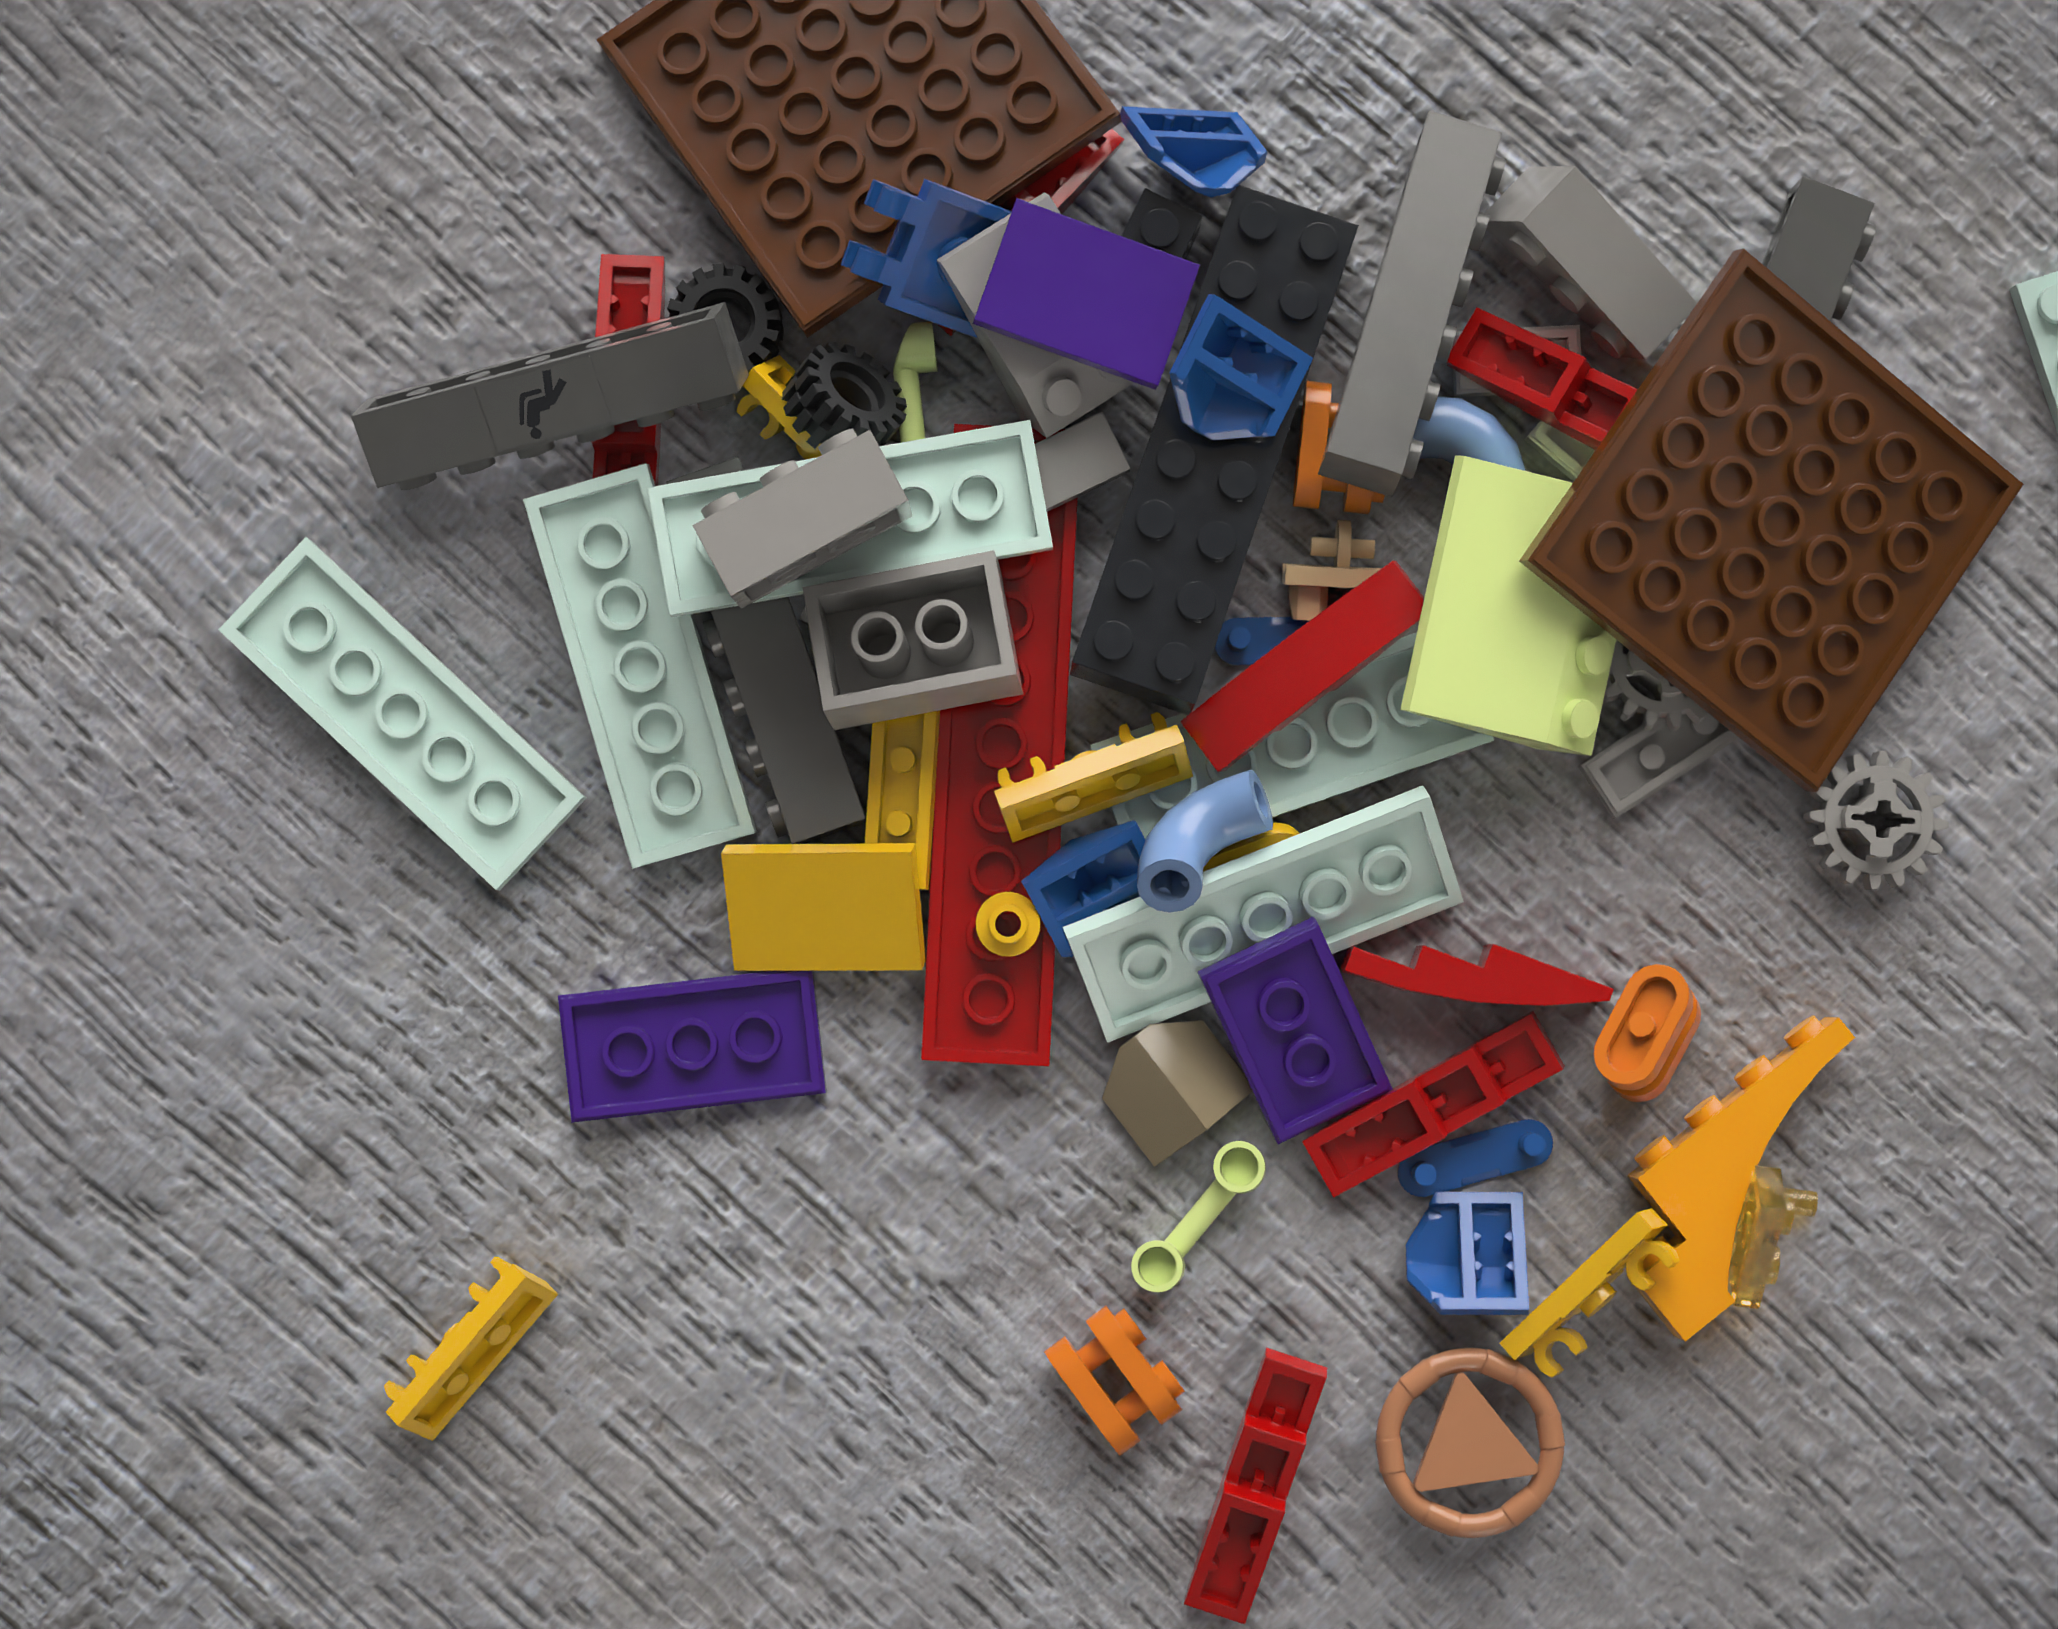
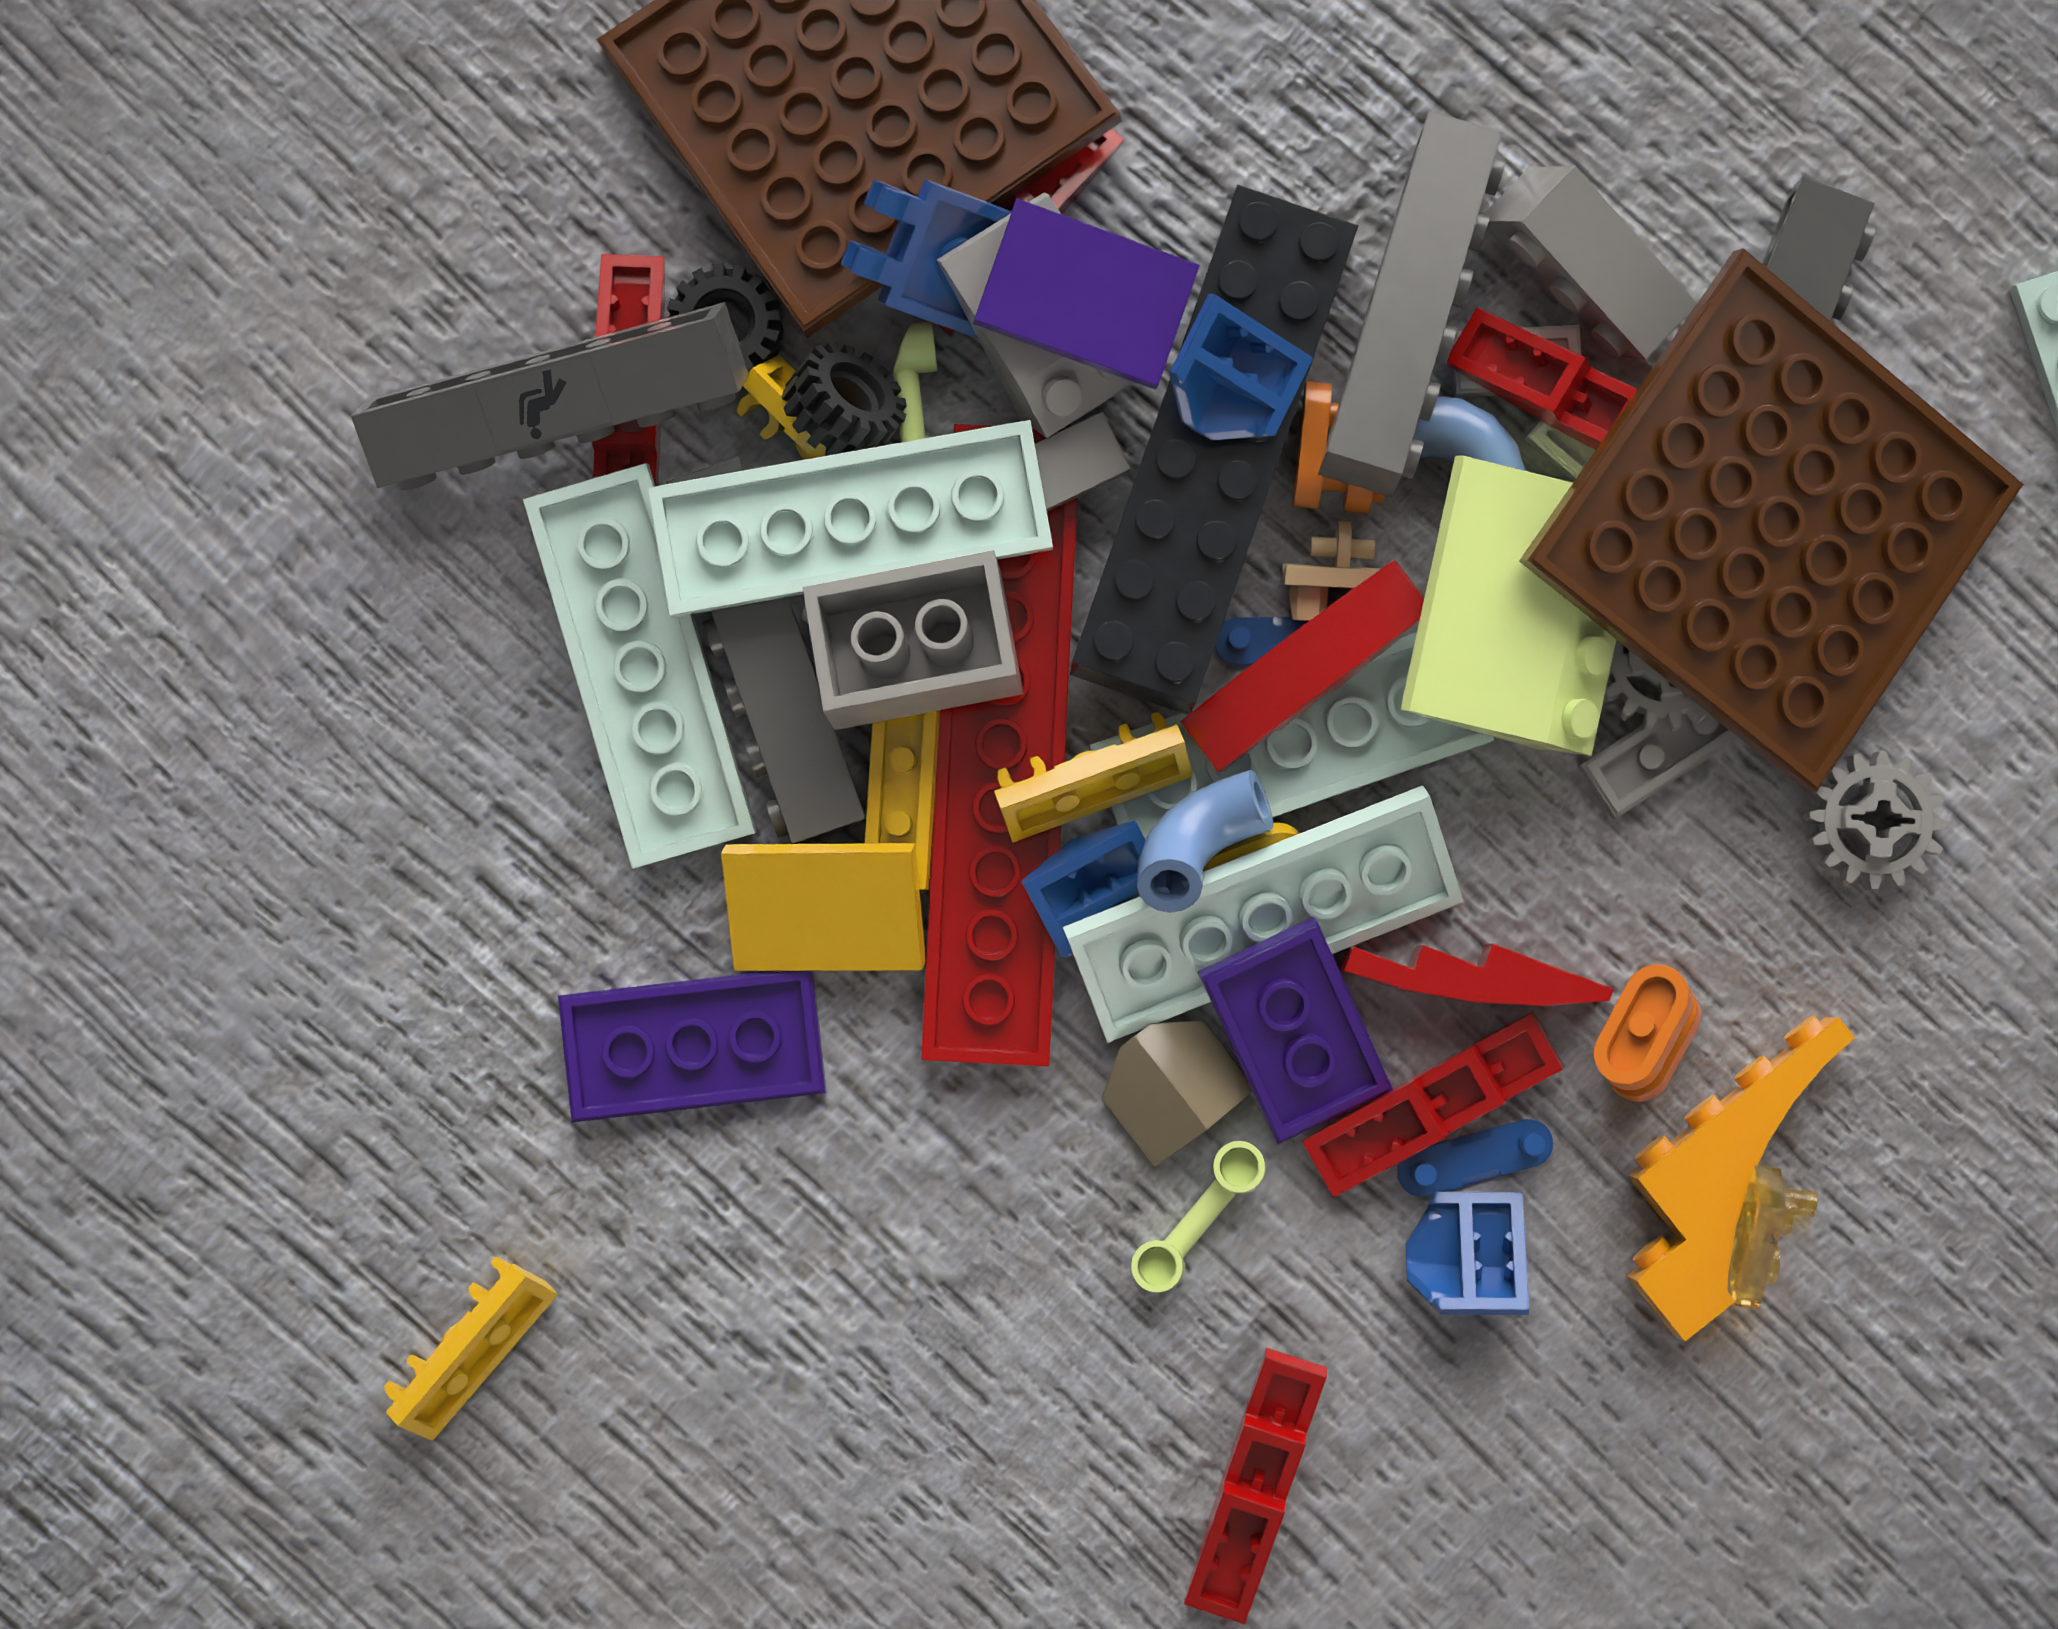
(402, 714): light aqua plate -> none
(802, 516): light grey brick -> none
(1023, 909): yellow plate -> none
(1153, 1386): orange brick -> none
(1163, 224): black brick -> none
(1198, 147): blue slope -> none
(1470, 1443): nougat piece -> none
(1590, 1290): yellow plate -> none

